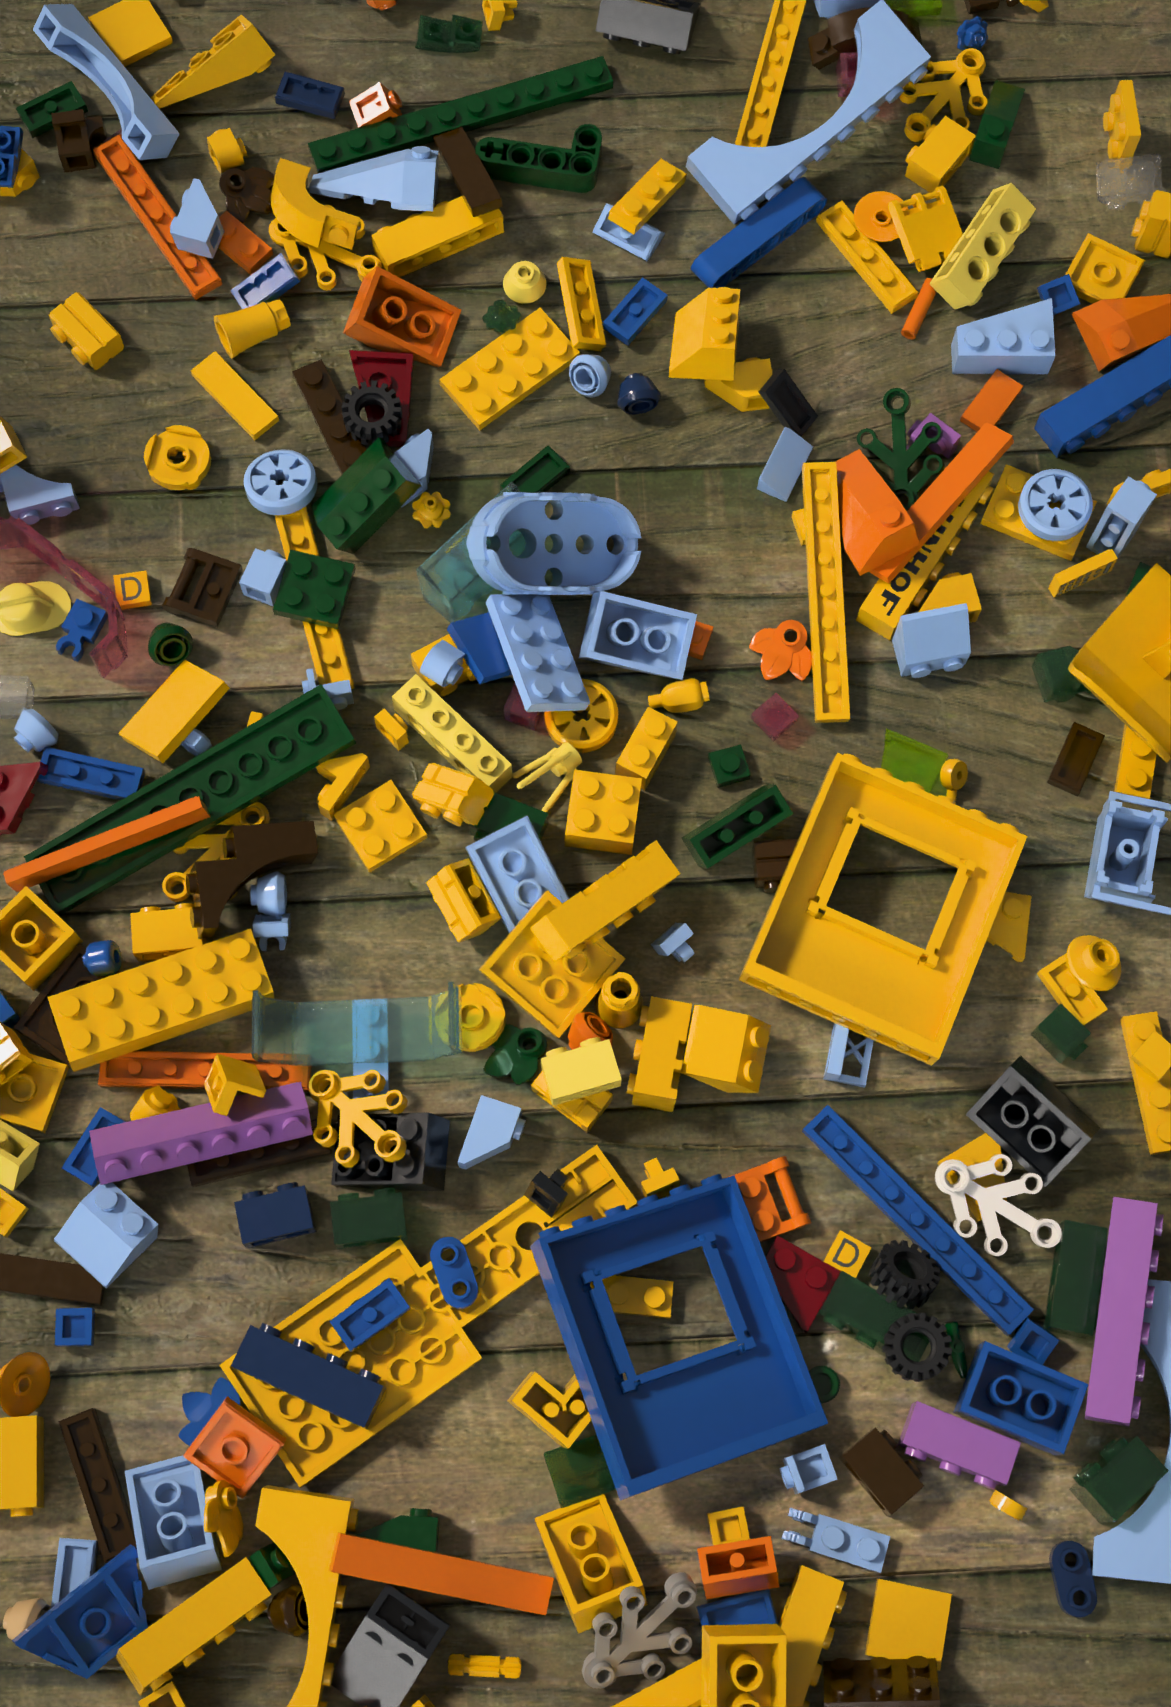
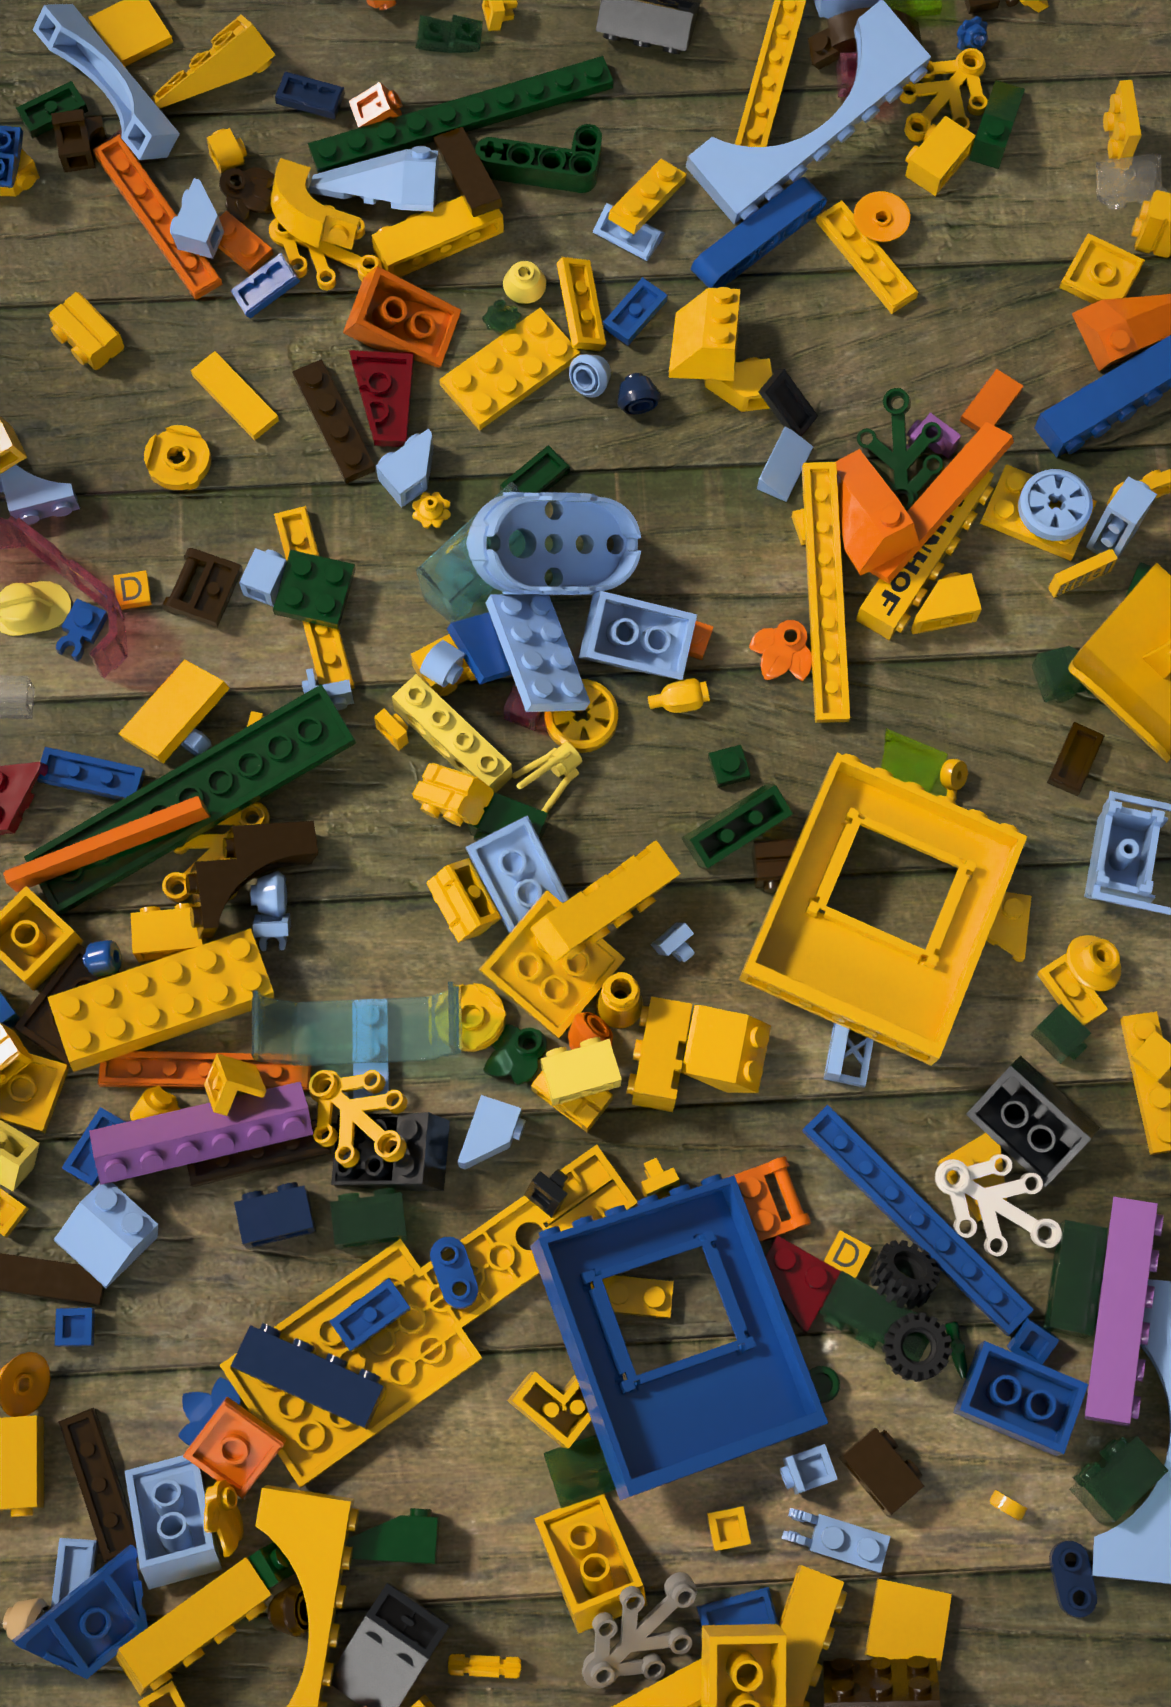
(34, 731): light blue cone -> none
(169, 644): dark green cone -> none
(251, 326): yellow plant -> none
(282, 499): light blue wheel -> none
(345, 774): yellow slope -> none
(364, 497): dark green slope -> none
(367, 396): black tyre -> none
(380, 826): yellow plate -> none
(441, 1574): orange tile -> none
(602, 812): yellow brick -> none
(647, 746): yellow brick -> none
(738, 1567): orange brick -> none
(774, 717): clear pink plate -> none
(919, 310): orange piece -> none
(928, 229): yellow plate -> none
(932, 641): light blue slope -> none
(958, 1445): medium lavender brick -> none
(983, 247): light yellow brick -> none
(1010, 341): light blue wedge -> none
(1061, 292): blue plate -> none
(1135, 766): yellow plate -> none

